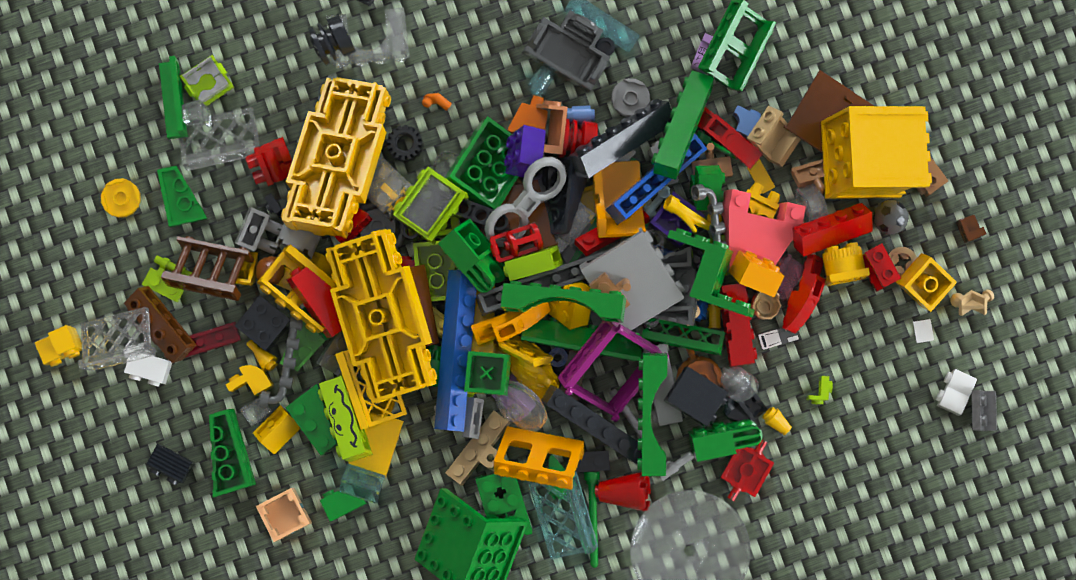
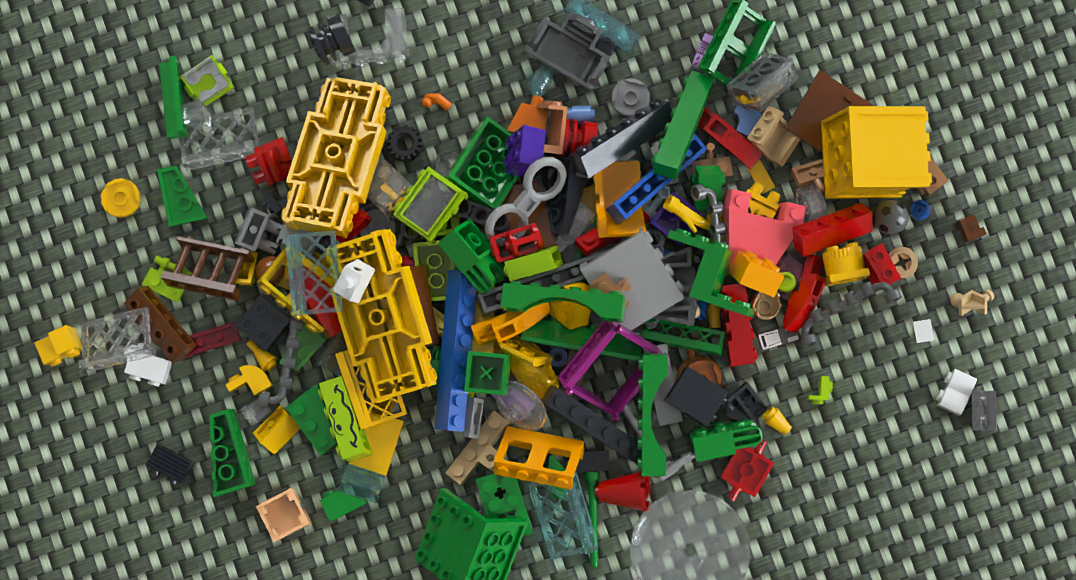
(296, 277): none -> clear light blue fence
(353, 282): none -> white torso
(706, 139): green piece -> none
(739, 383): clear piece -> none
(762, 81): none -> clear piece
(788, 282): none -> lime tile
(850, 299): none -> dark grey bar
(919, 210): none -> blue tile
(926, 282): yellow brick -> none

